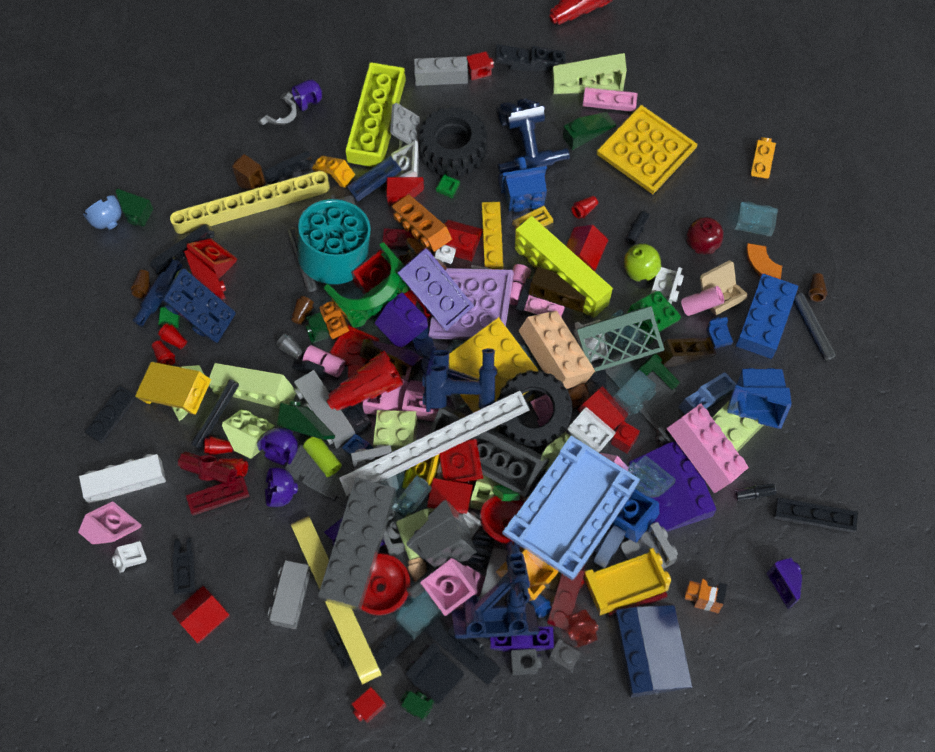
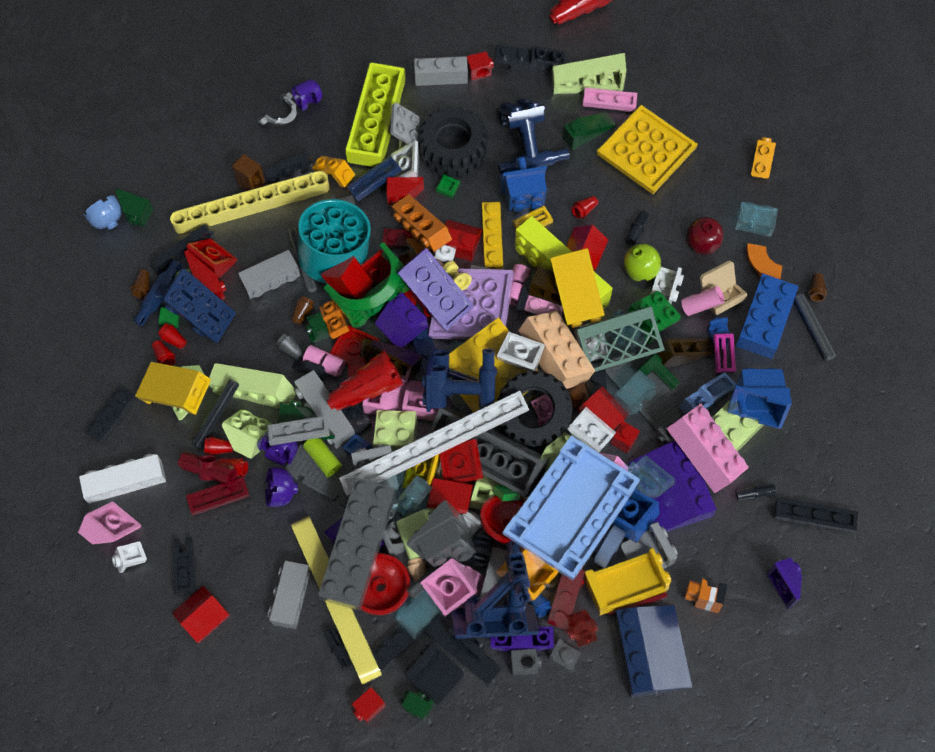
(269, 274): none -> light grey brick
(298, 430): none -> light grey tile
(349, 279): none -> red slope
(463, 280): none -> light yellow piece
(520, 352): none -> white slope
(577, 288): none -> yellow panel
(718, 369): none -> dark pink tile

